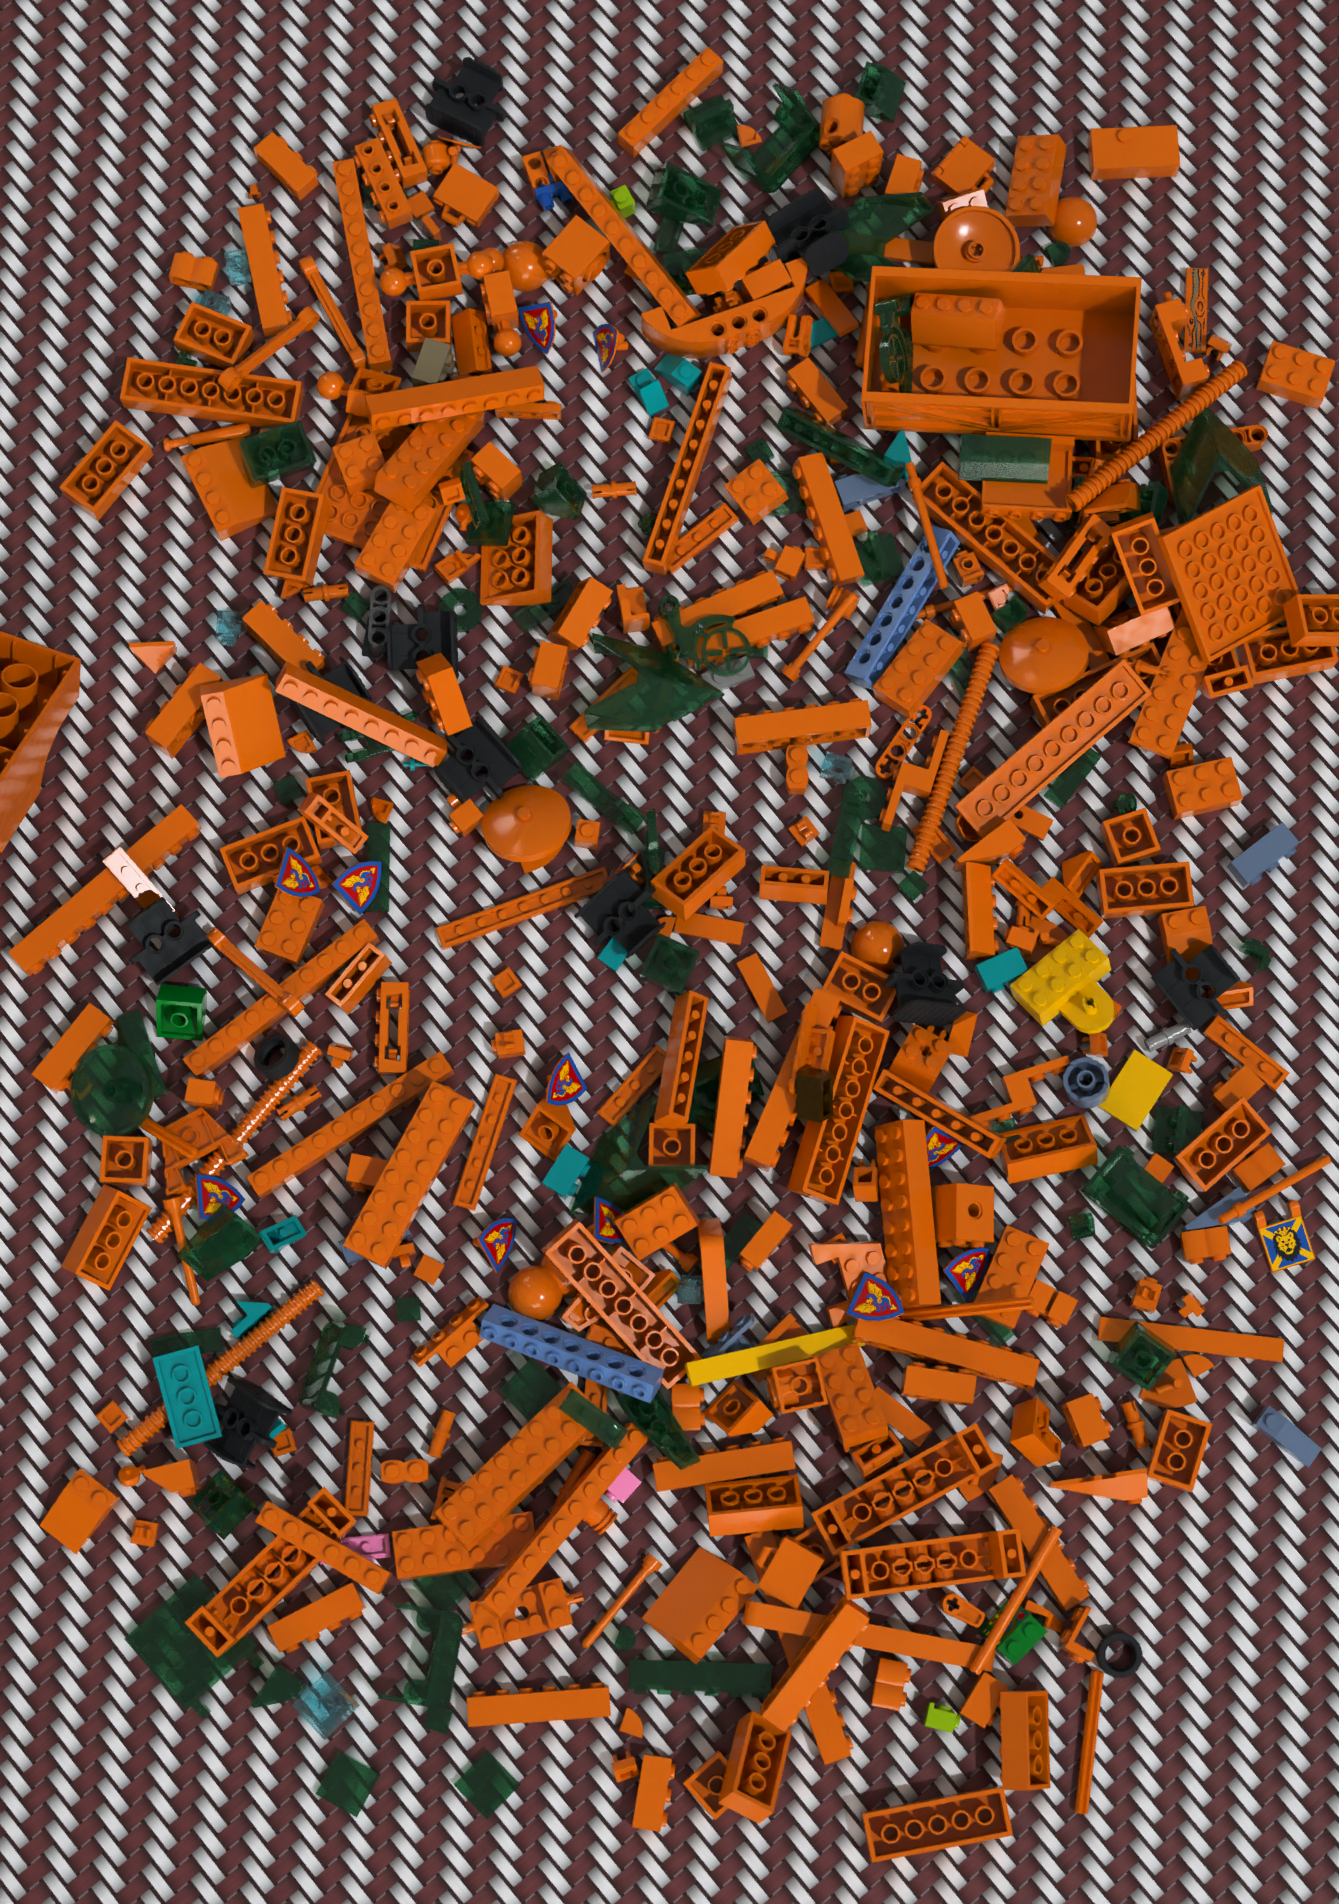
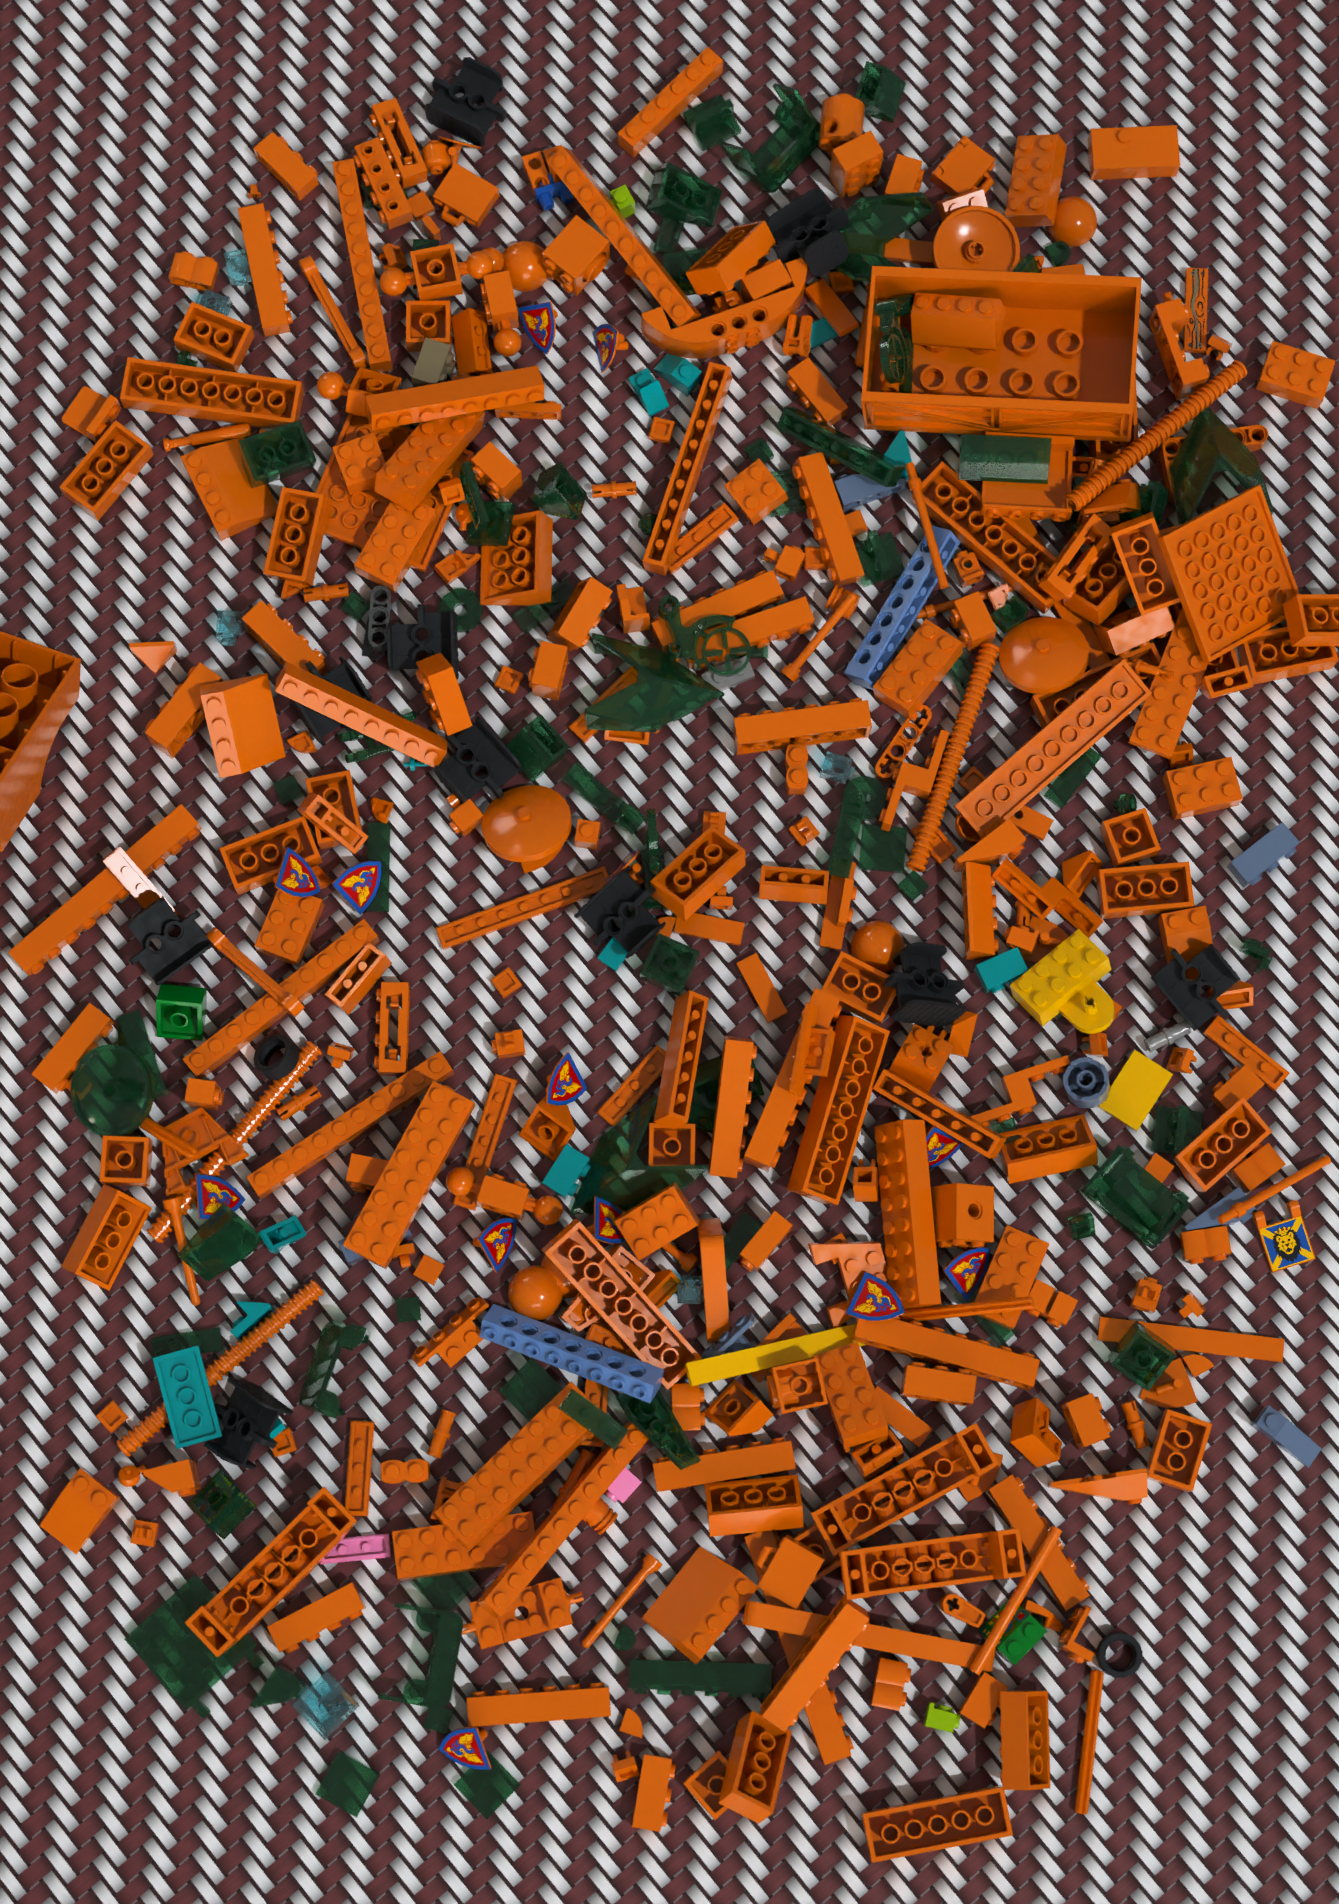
(91, 413): none -> orange bracket
(304, 322): orange piece -> none
(323, 1547): orange brick -> none
(467, 1748): none -> shield
(504, 1197): none -> orange brick
(747, 135): orange tile -> none
(814, 1094): dark brown brick -> none

